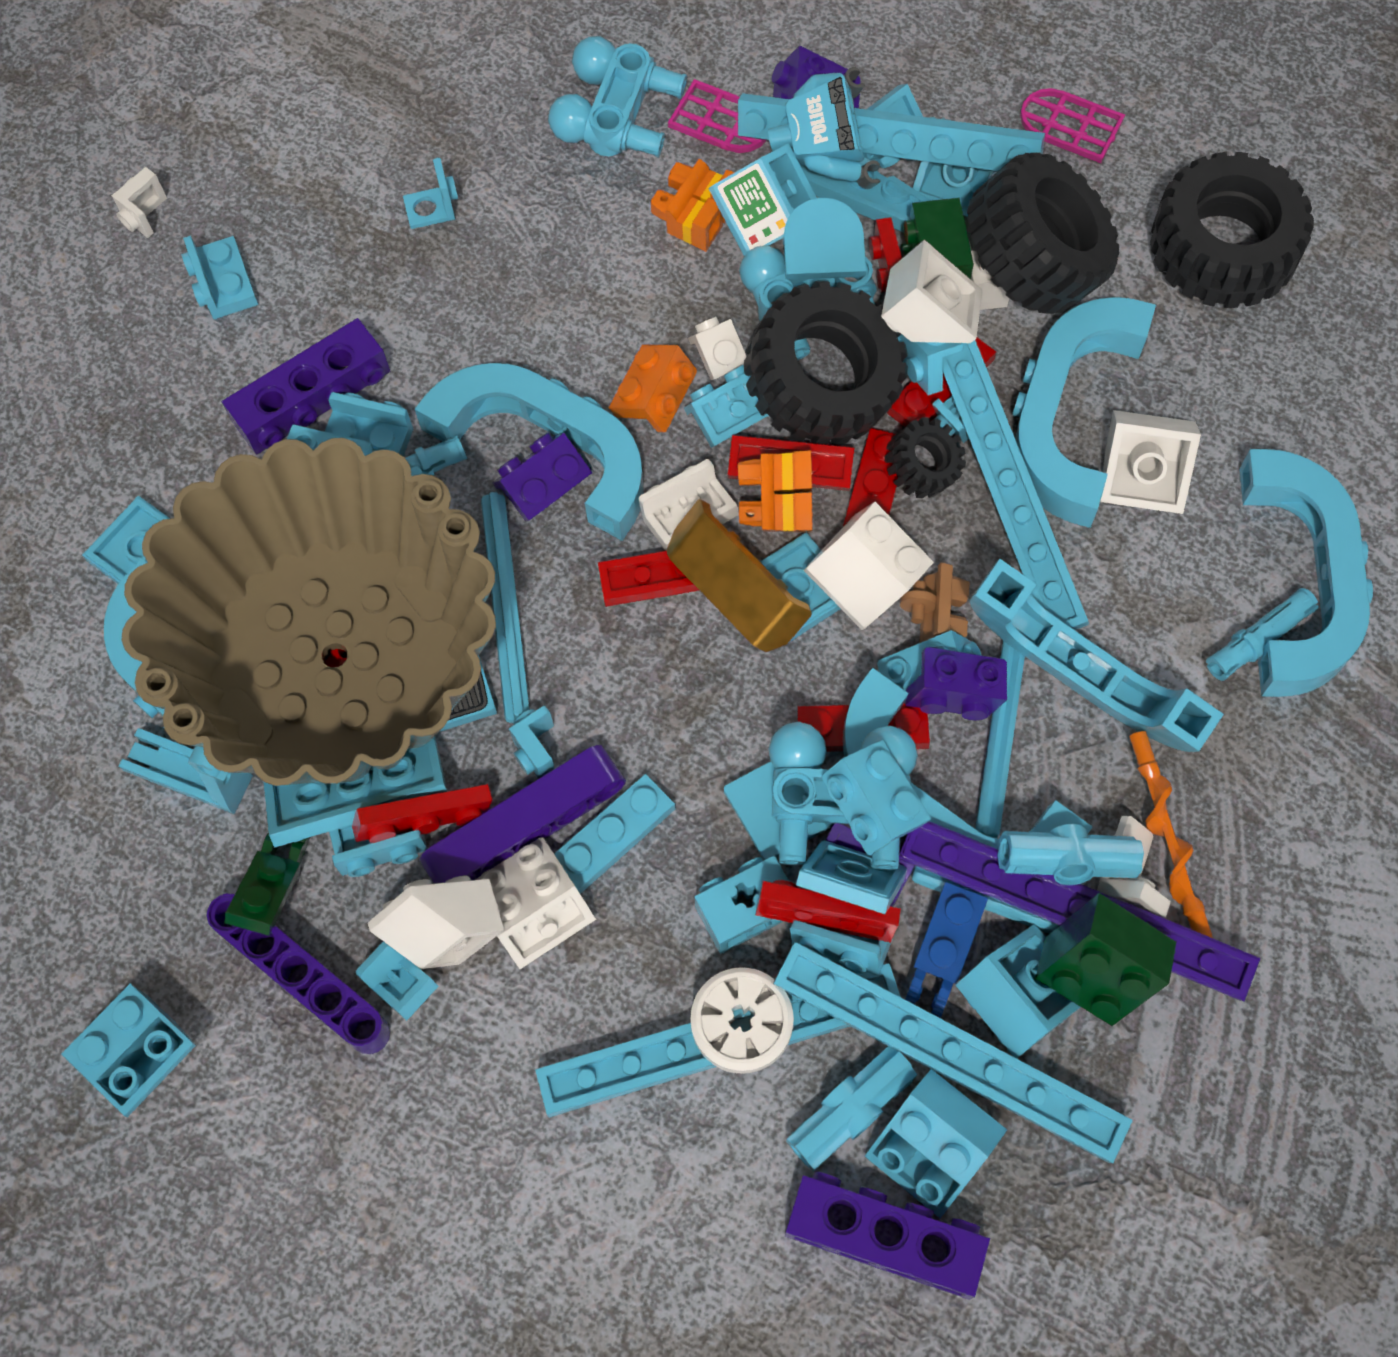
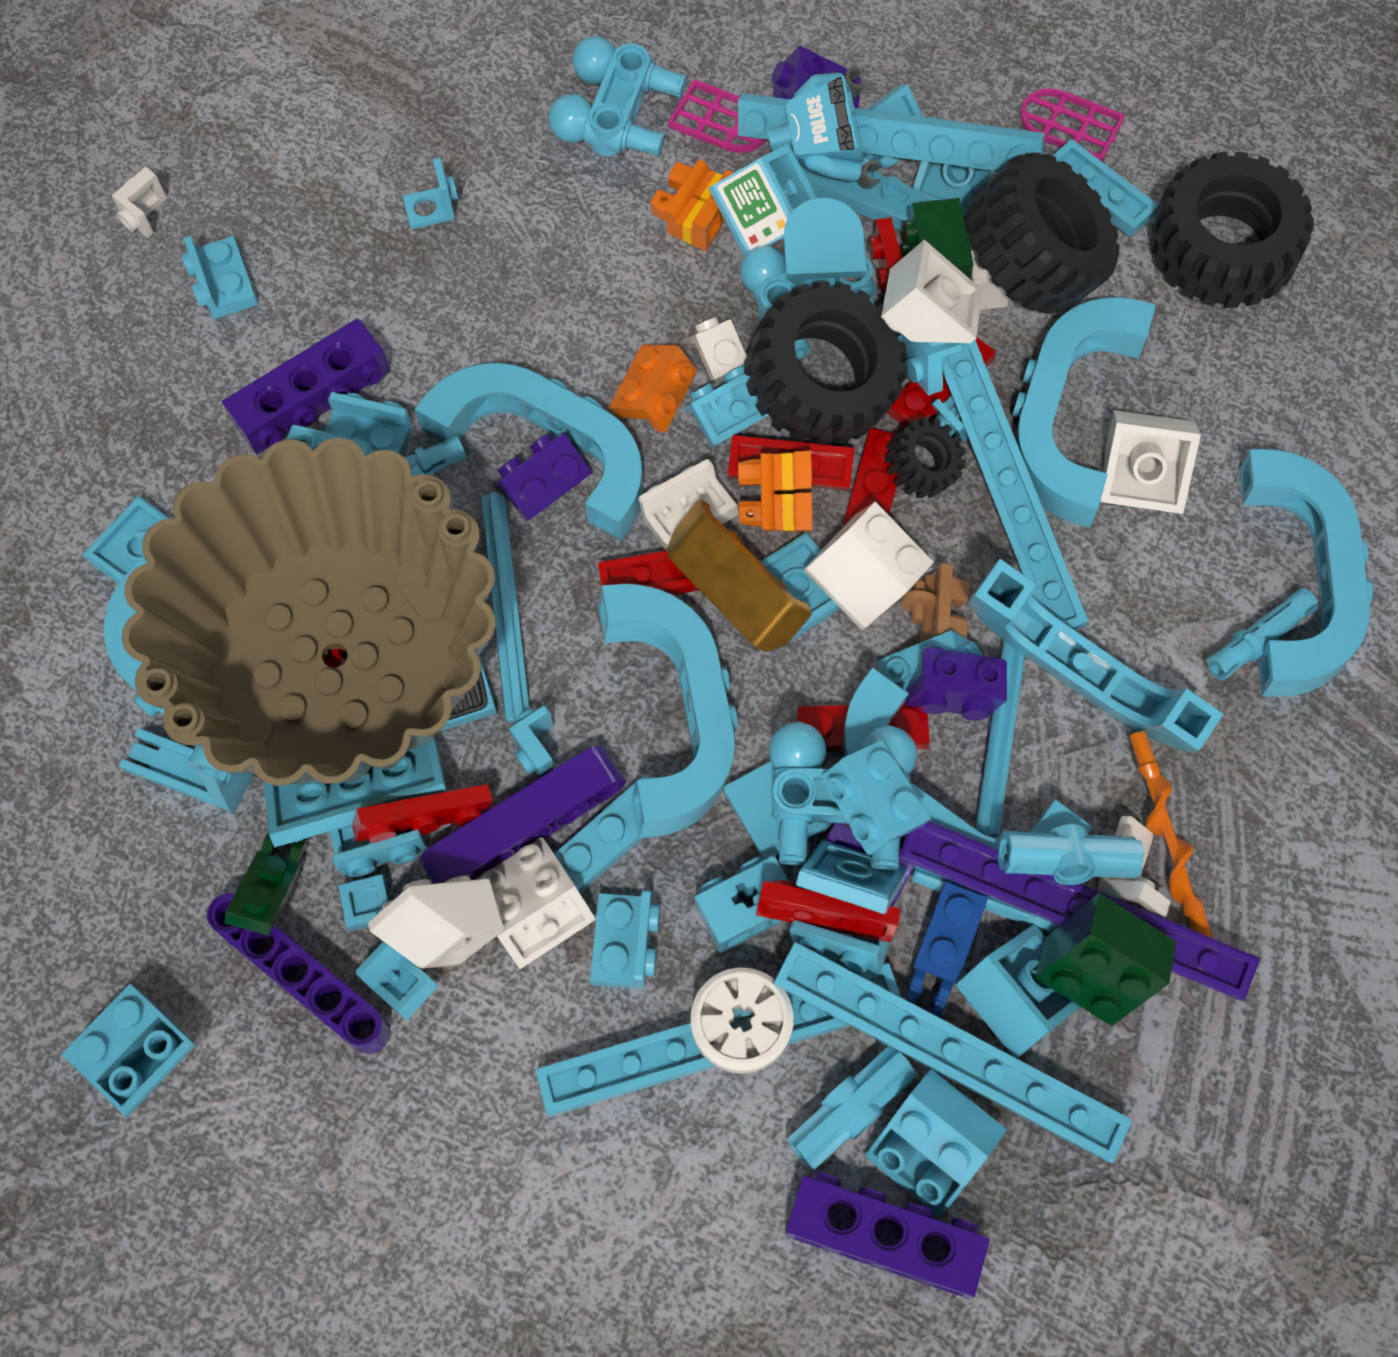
(363, 900): none -> medium azure plate
(622, 940): none -> medium azure bracket
(672, 626): none -> medium azure arch
(1125, 202): none -> medium azure plate

